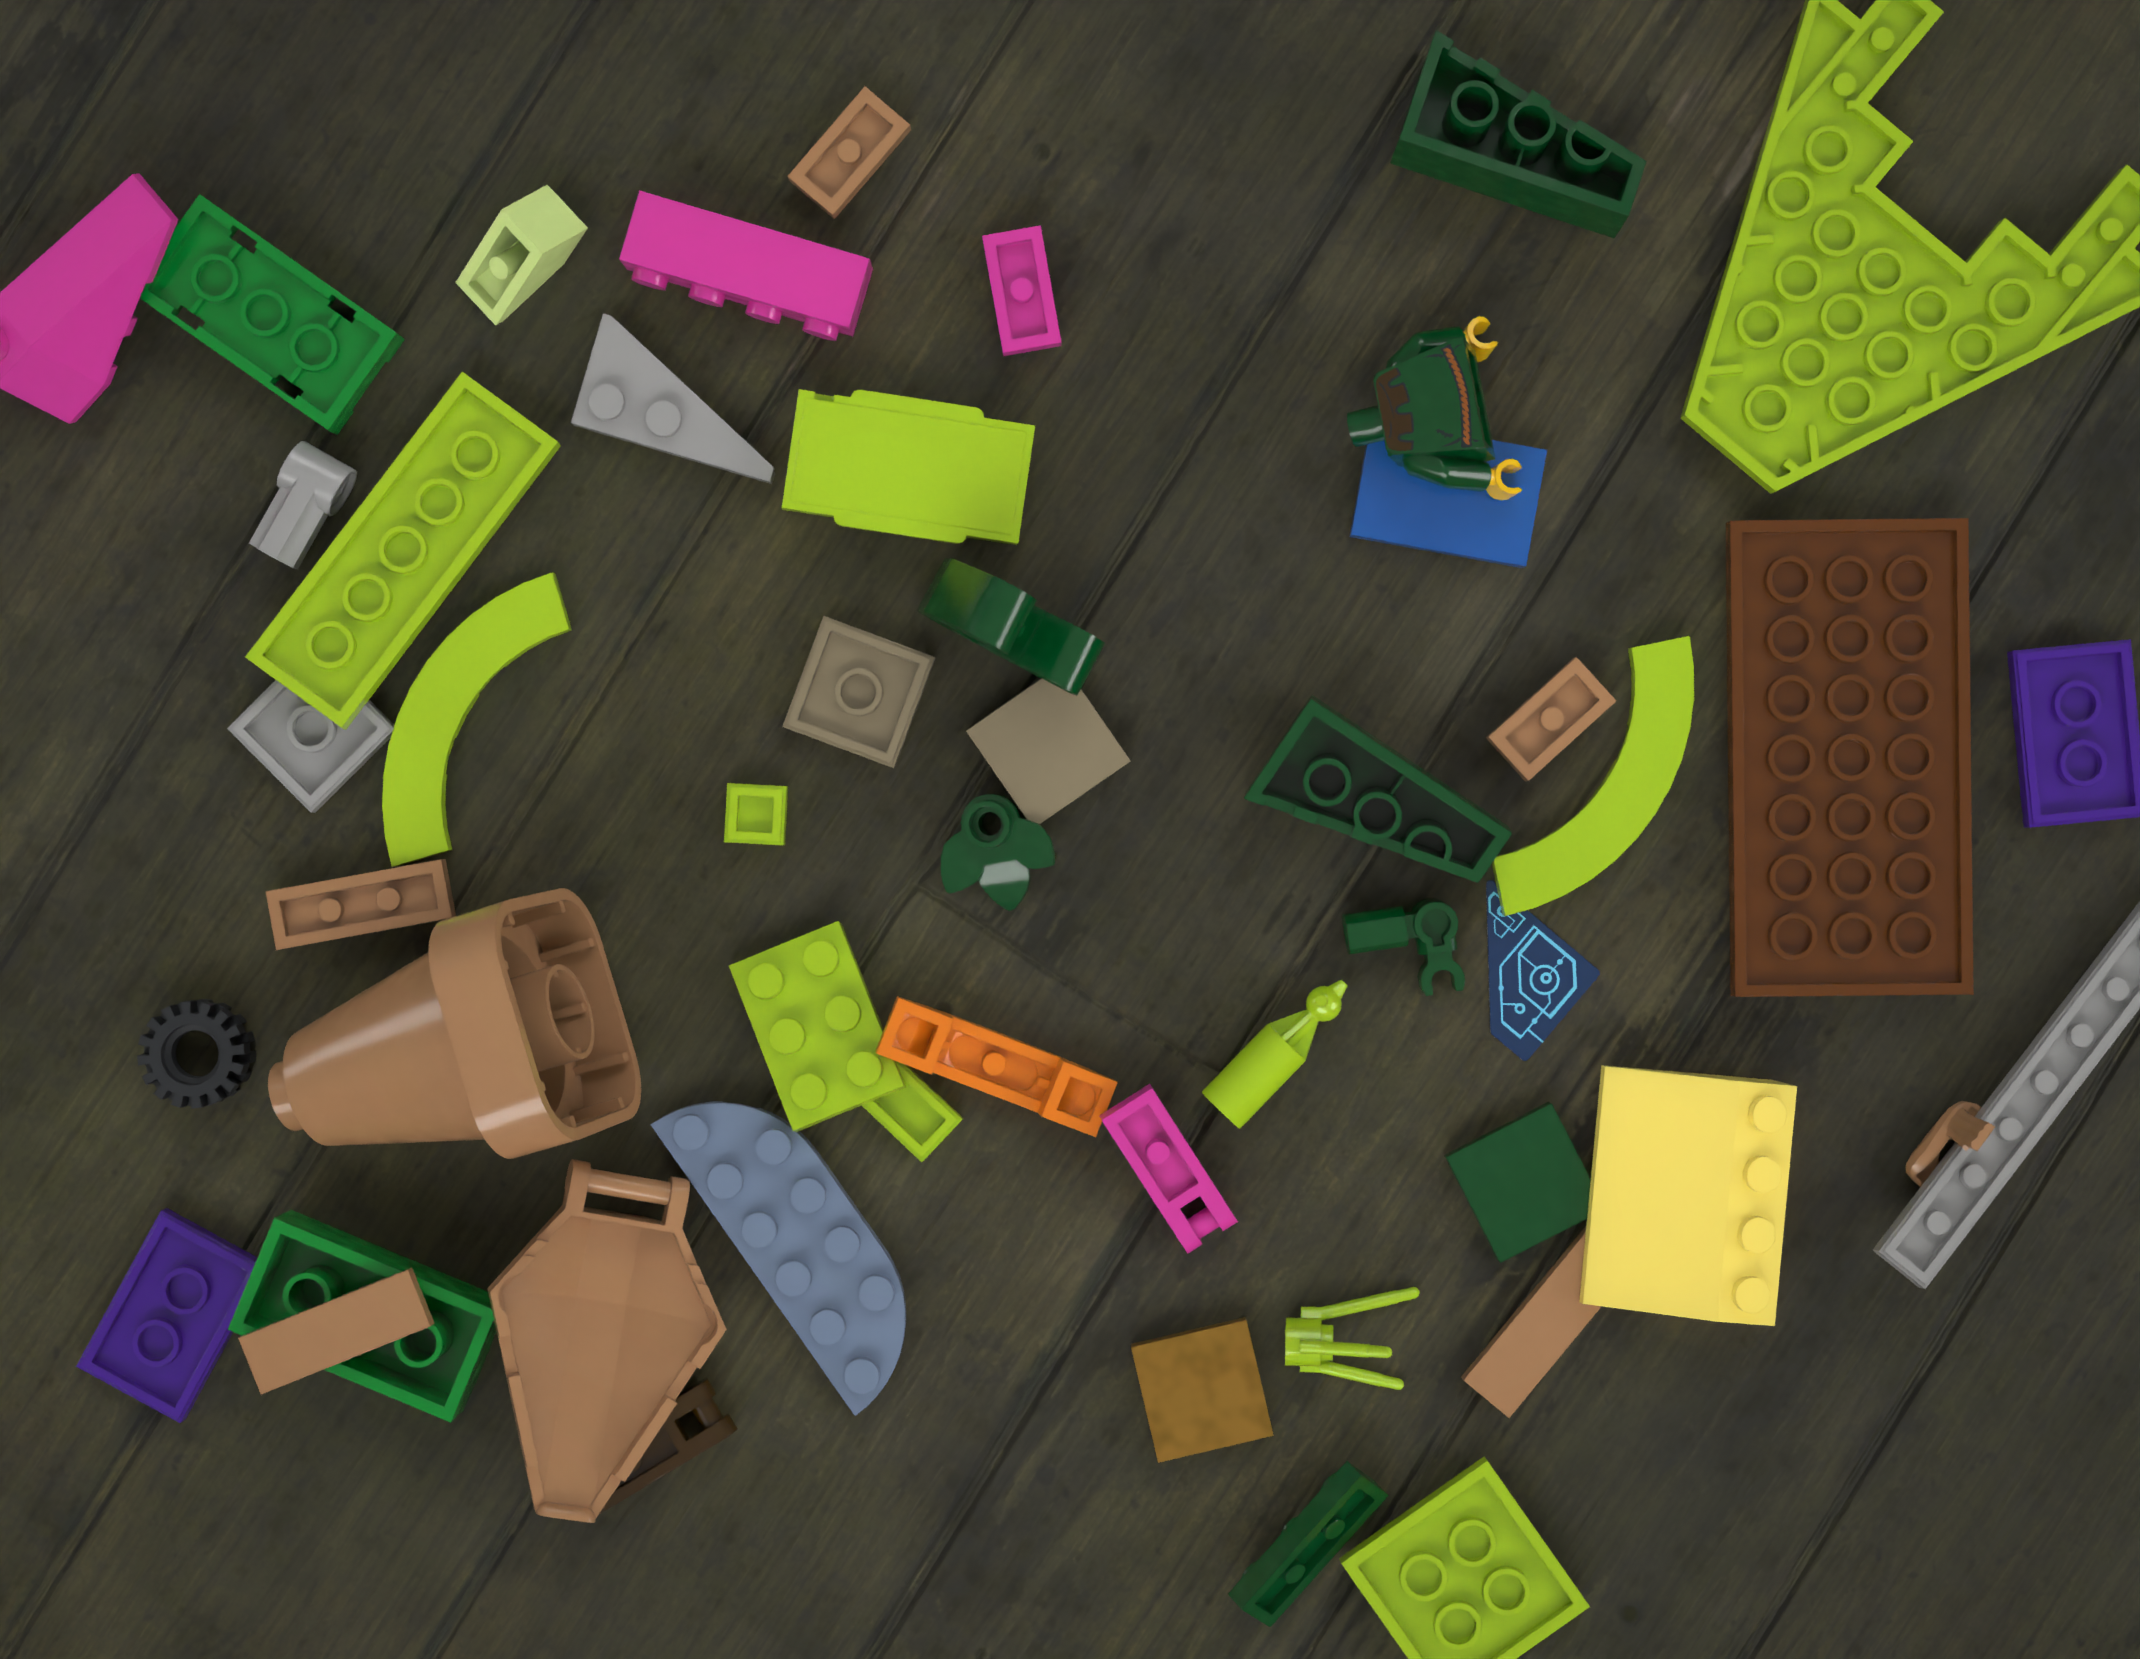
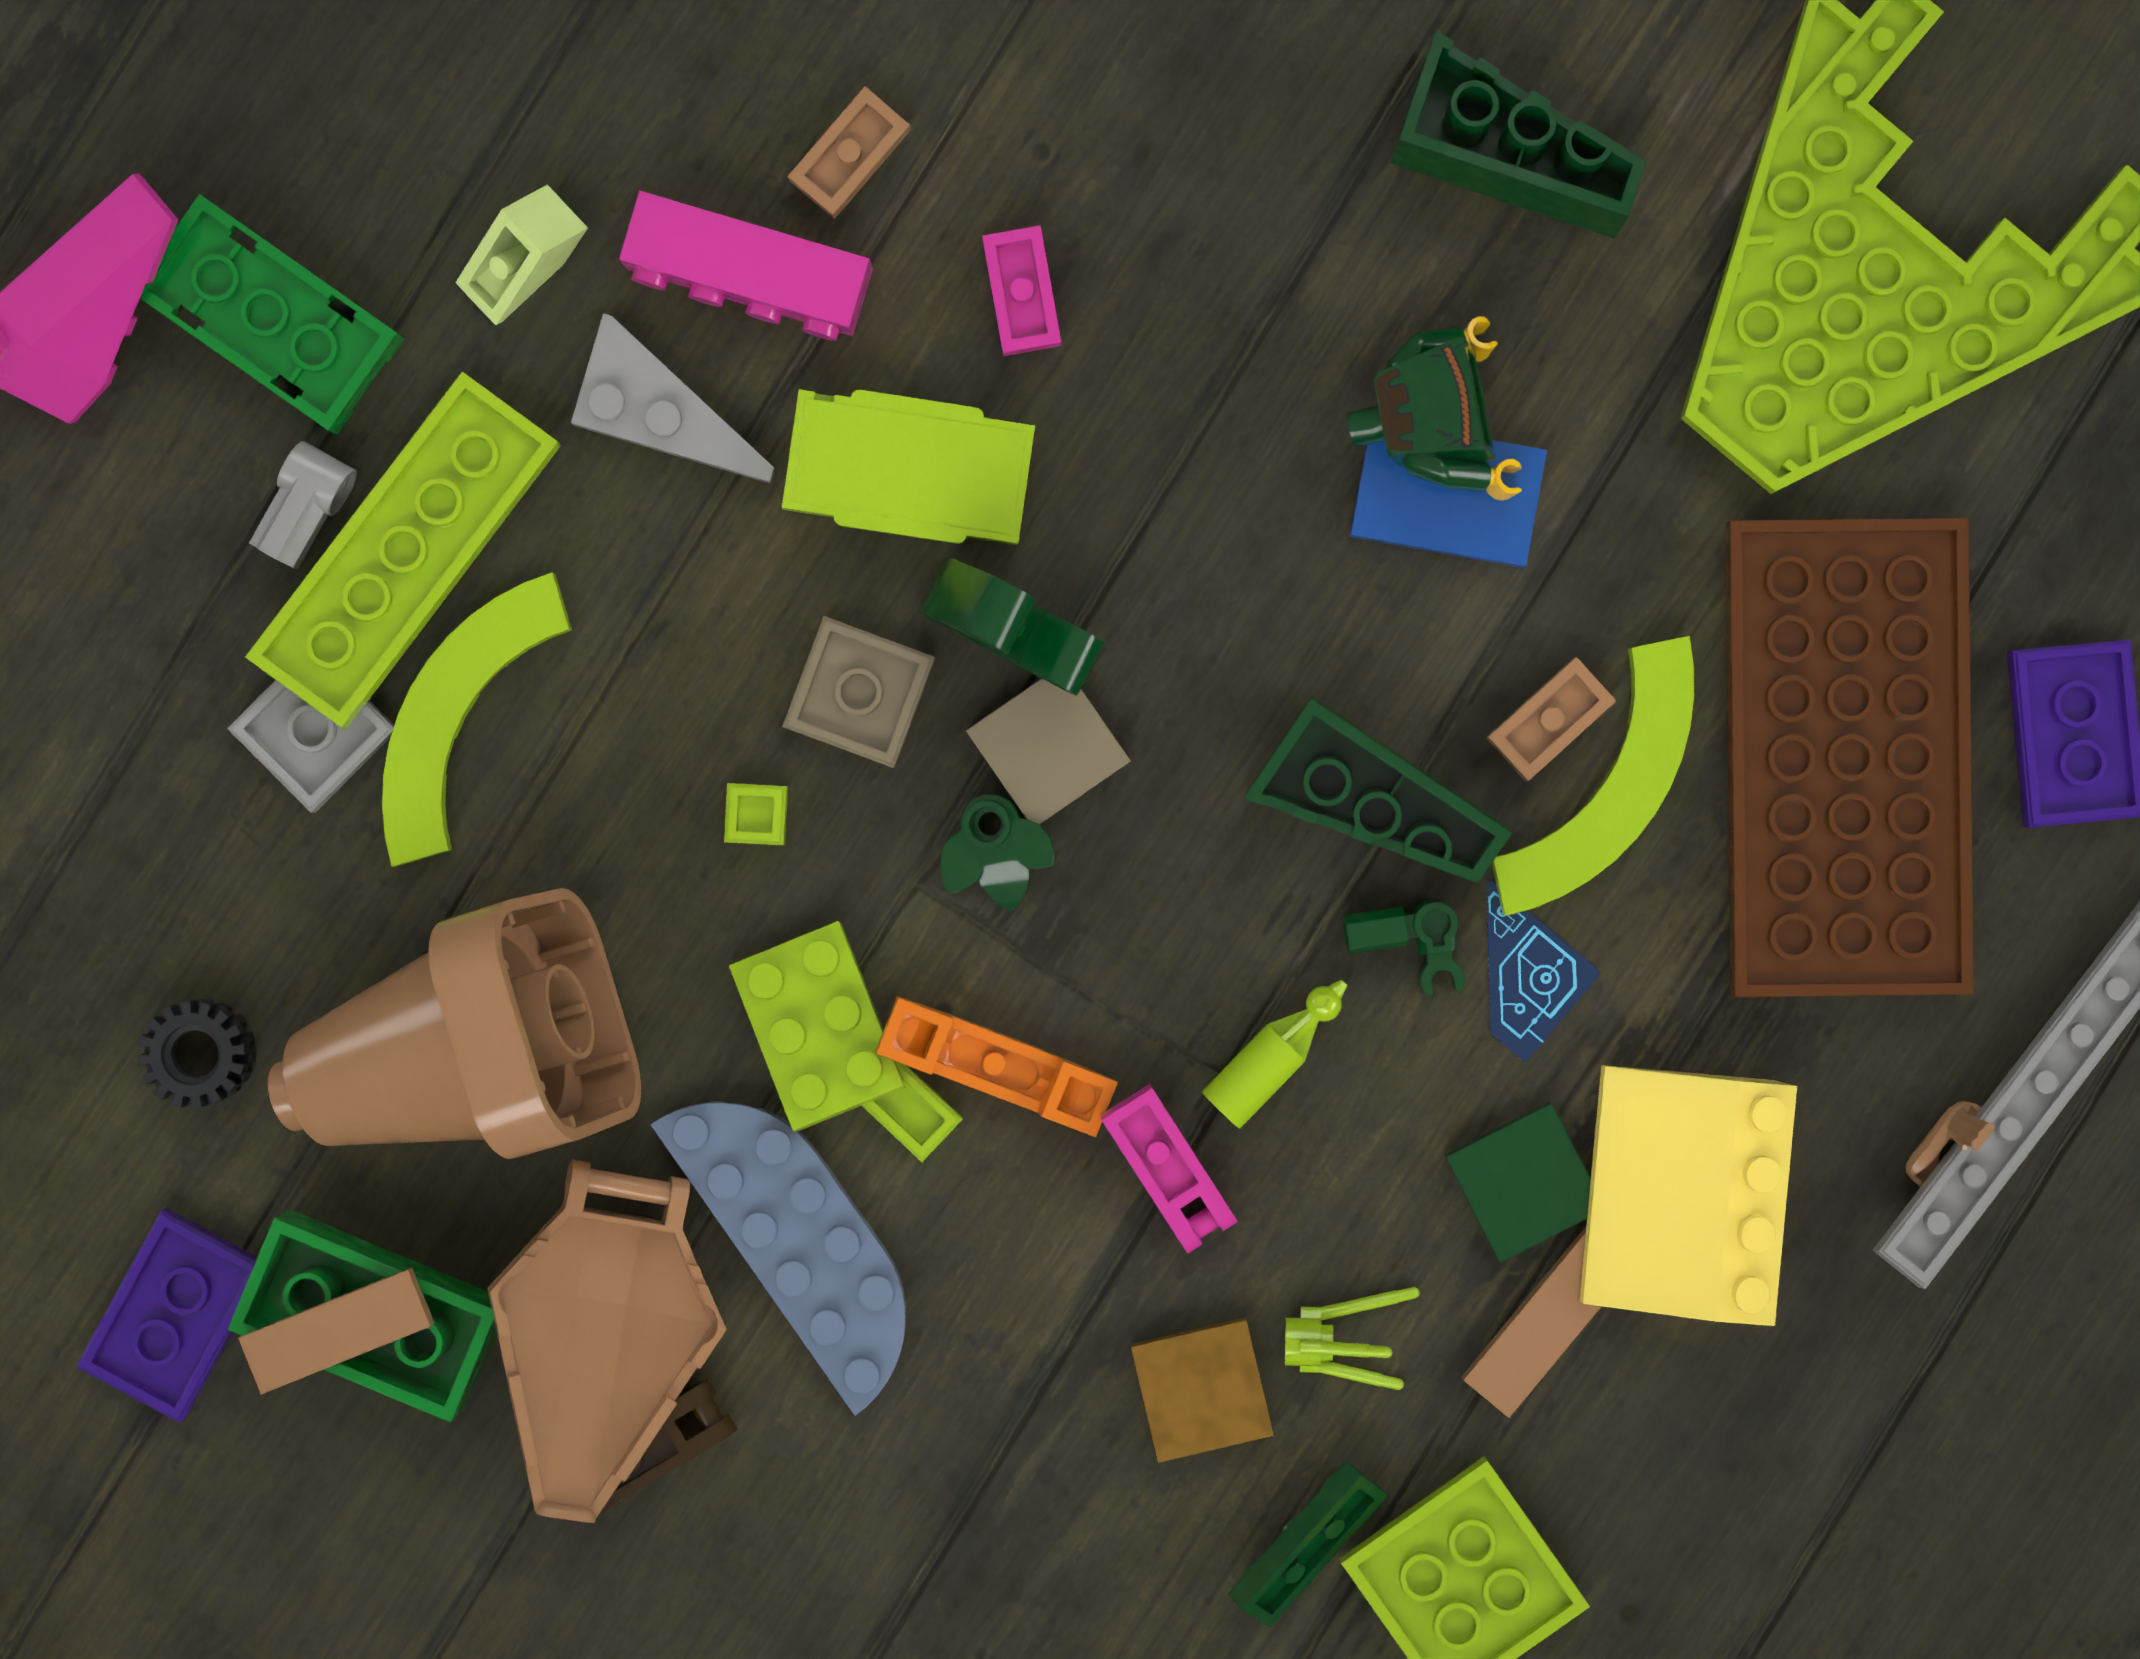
(360, 904): medium nougat plate -> none

